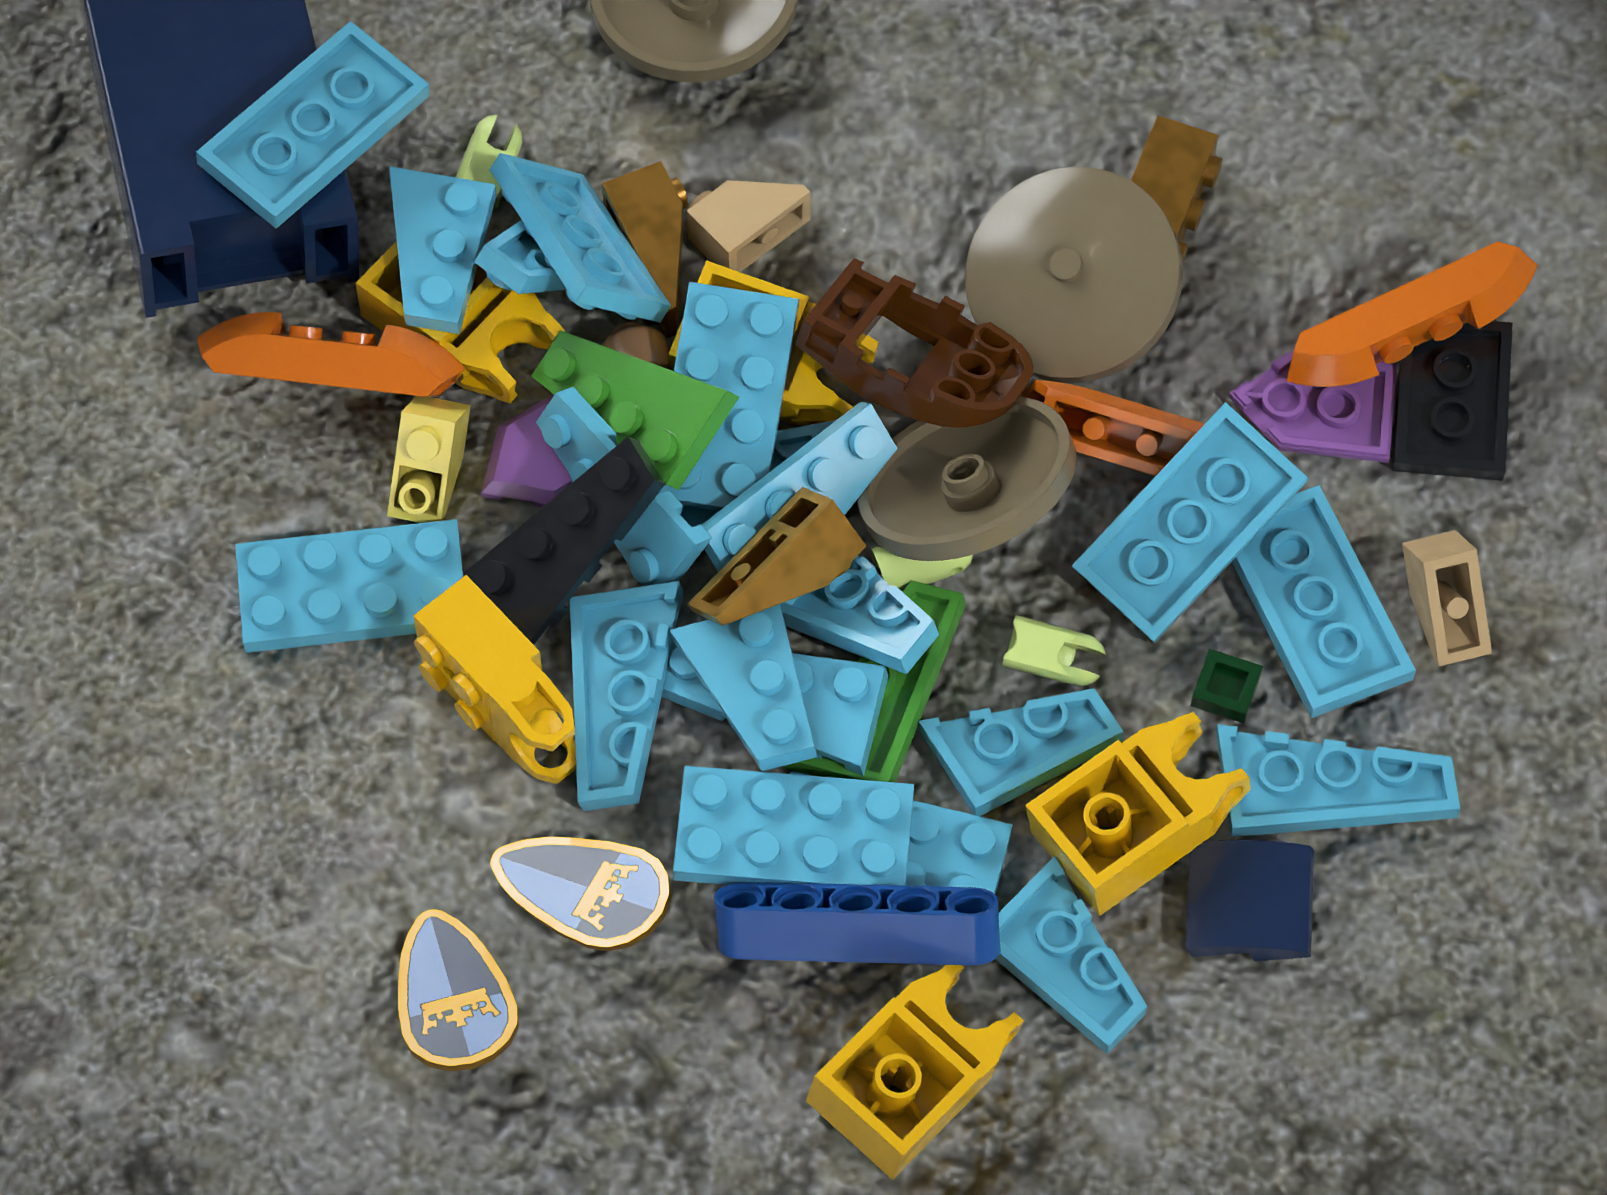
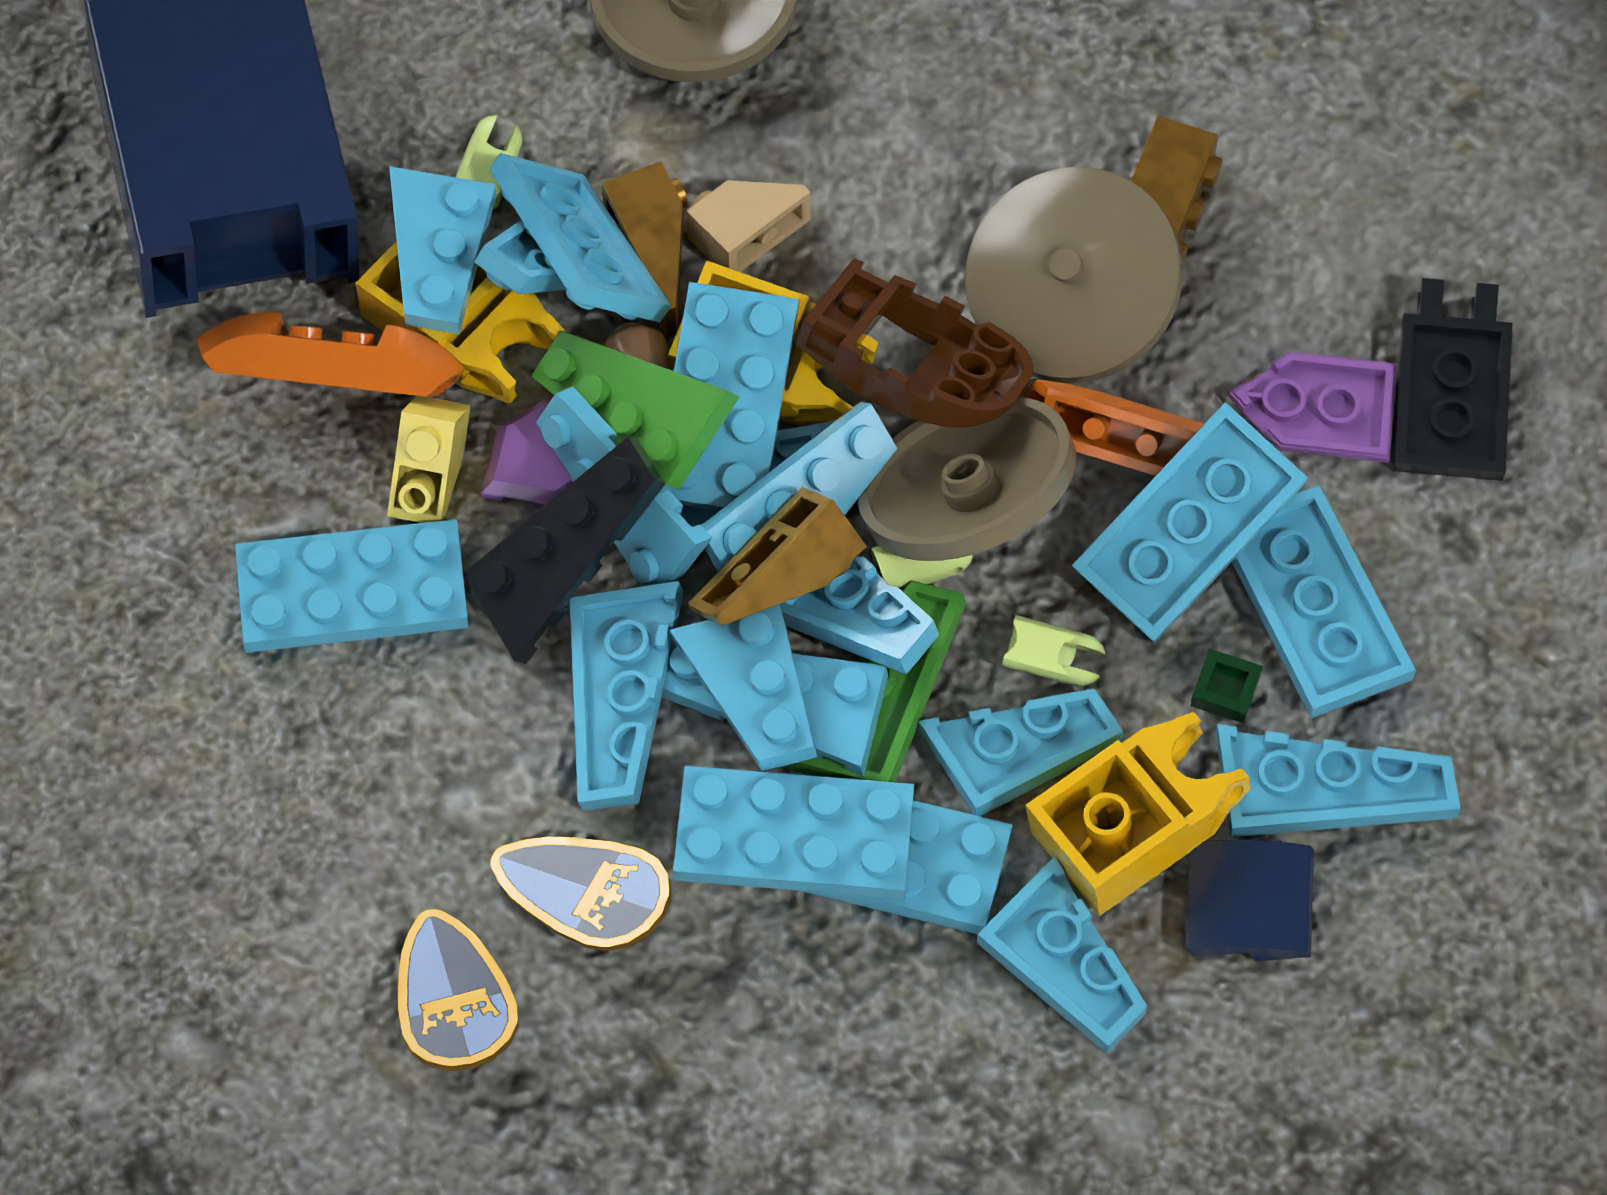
(312, 124): medium azure plate -> none
(494, 677): yellow brick -> none
(857, 923): blue beam -> none
(923, 1055): yellow brick -> none
(1391, 325): orange brick -> none
(1448, 596): tan slope -> none

